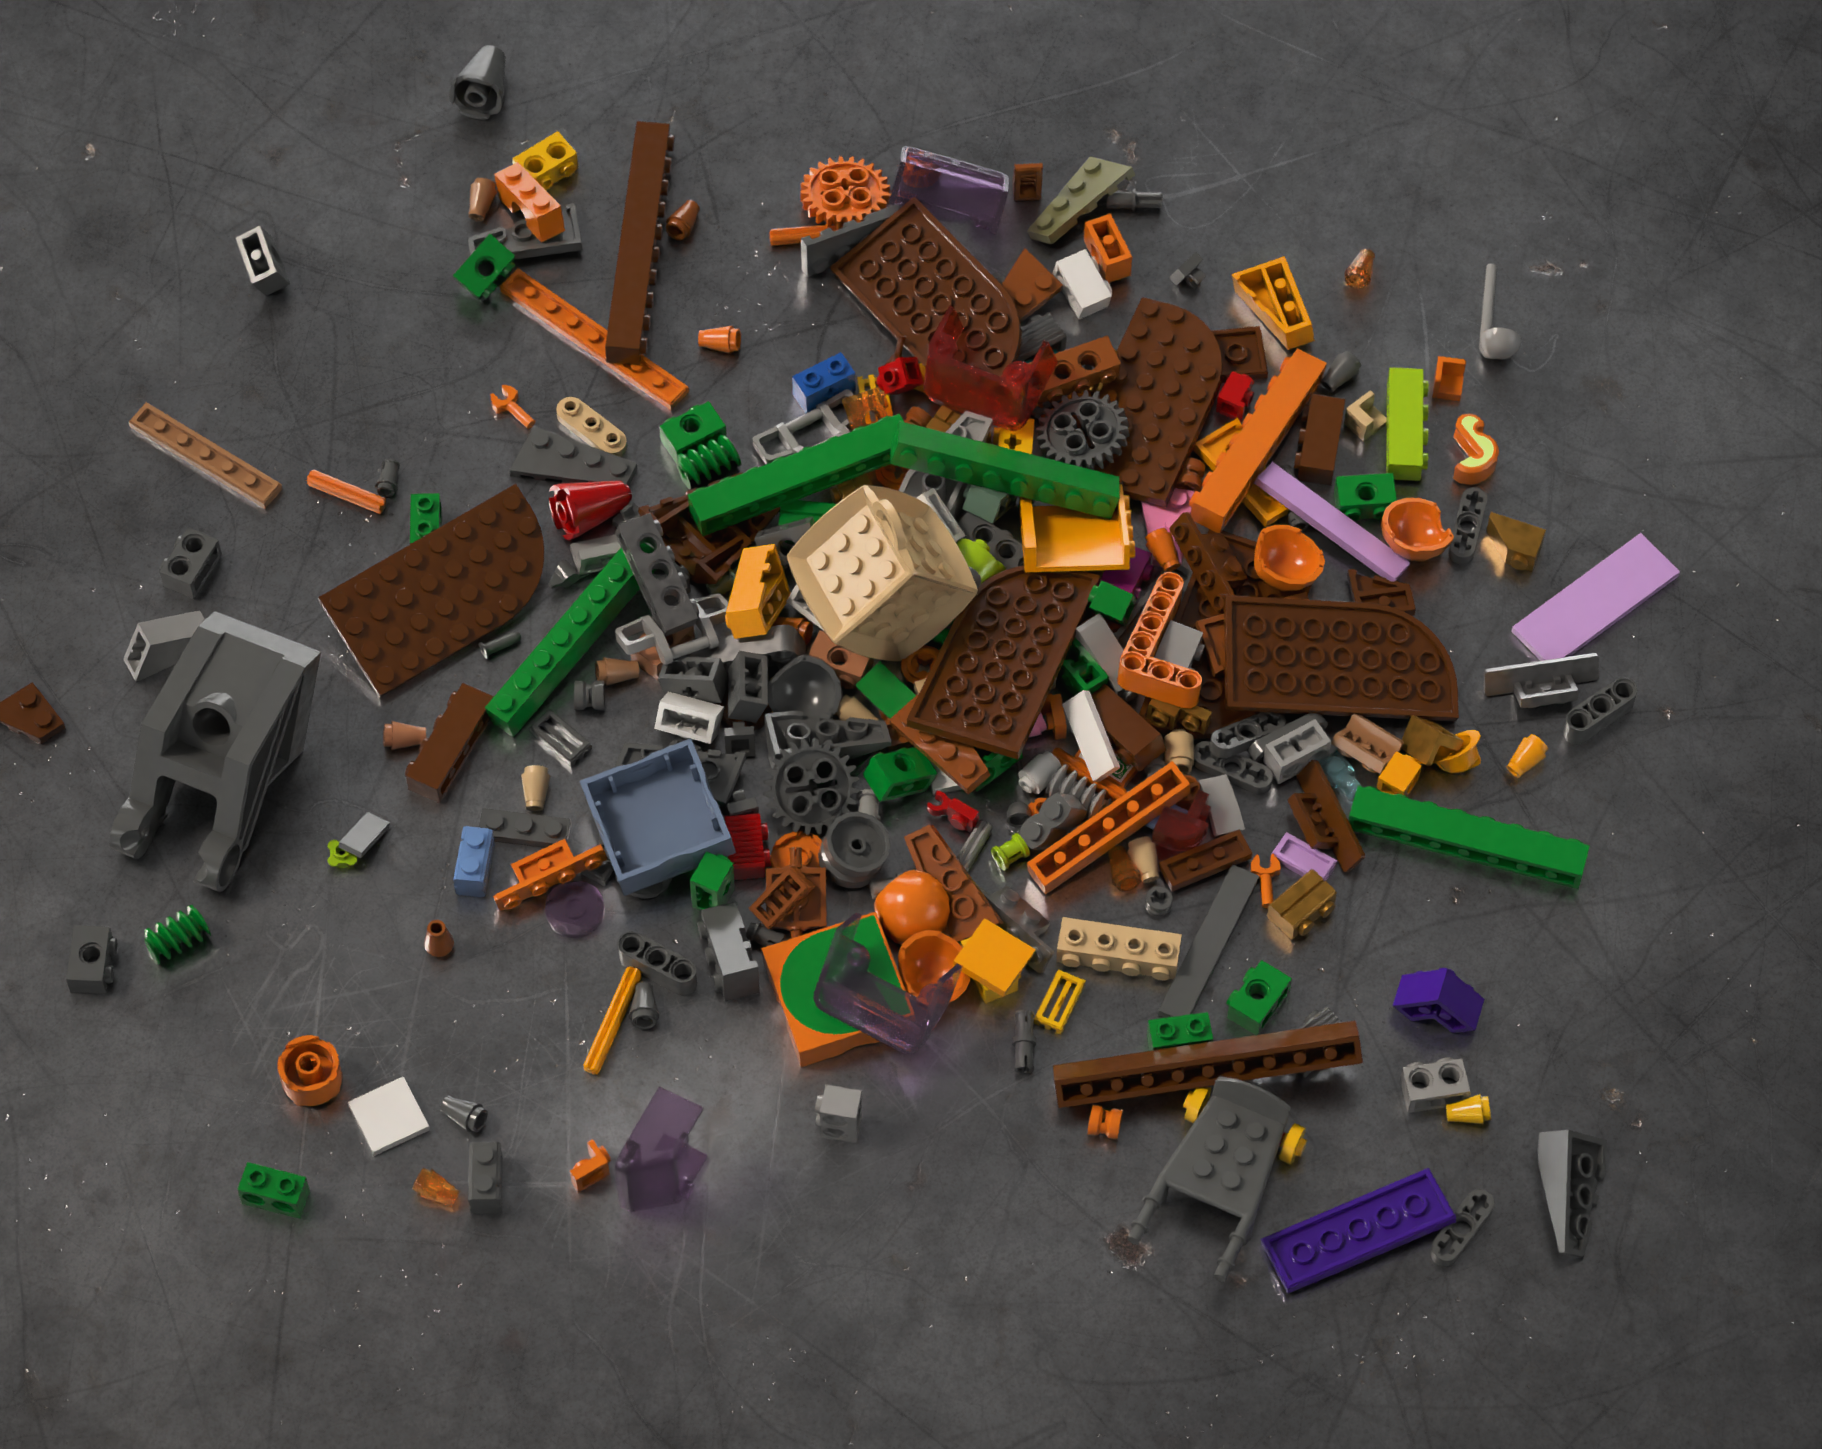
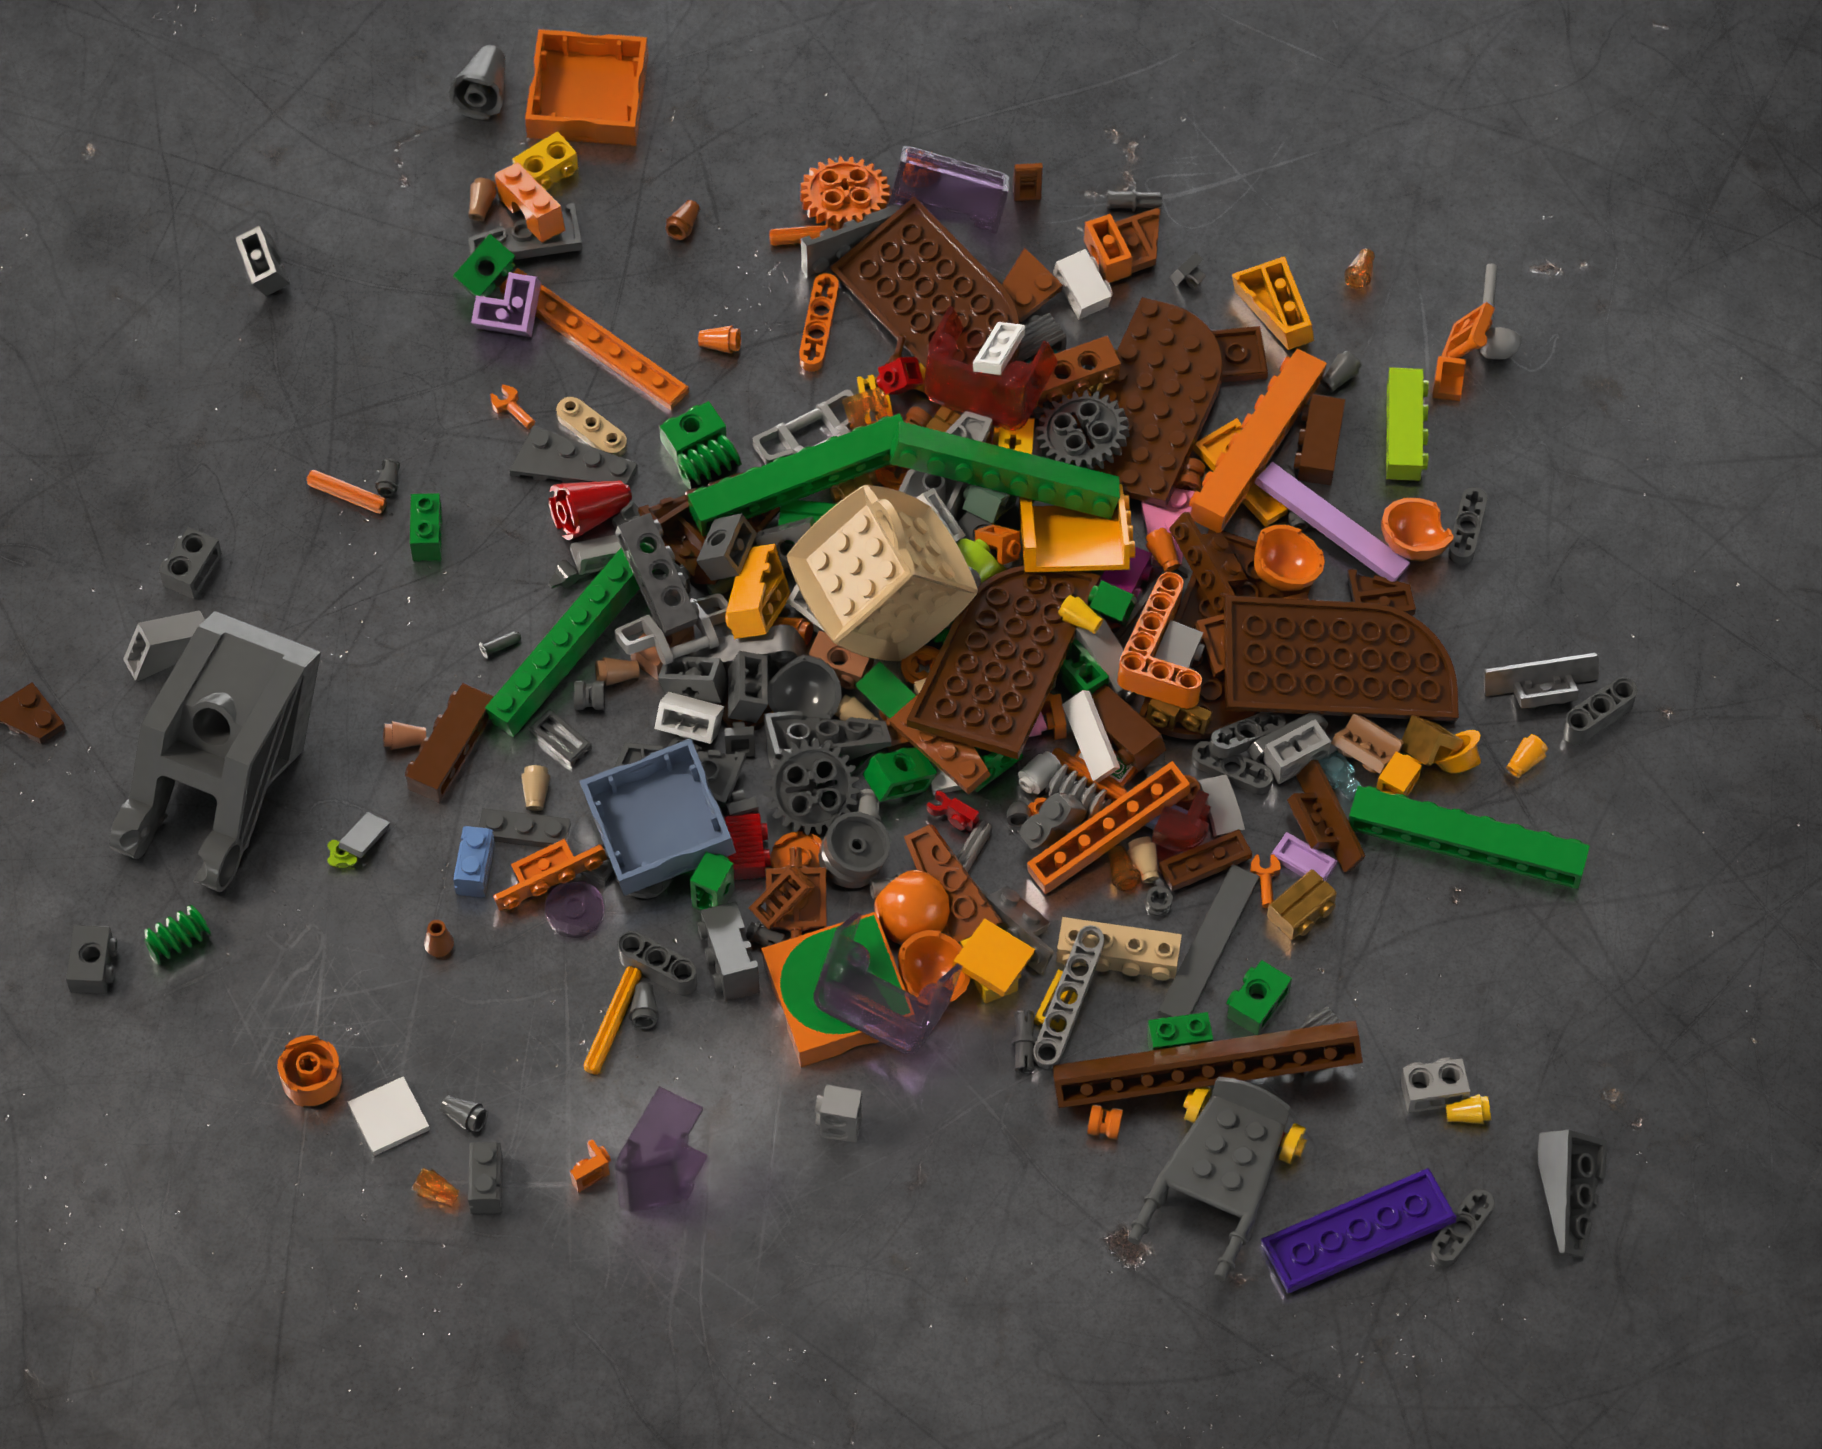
(205, 455): medium nougat tile -> none
(273, 1190): green brick -> none
(440, 591): reddish brown plate -> none
(515, 312): none -> lavender brick
(587, 87): none -> orange tile
(638, 243): reddish brown brick -> none
(726, 547): none -> dark grey brick
(820, 322): none -> orange beam
(823, 382): blue brick -> none
(999, 348): none -> white tile
(1003, 539): none -> orange bracket
(1010, 851): lime bush -> none
(1074, 983): none -> light grey beam
(1078, 613): none -> yellow cone
(1079, 197): olive wing -> none
(1141, 237): none -> dark orange wing
(1180, 749): tan brick -> none
(1235, 396): red brick -> none
(1363, 417): tan panel -> none
(1376, 487): green brick -> none
(1439, 996): dark purple brick -> none
(1469, 332): none -> orange plate
(1479, 447): orange animal -> none
(1515, 541): pearl gold slope -> none
(1596, 600): lavender tile -> none

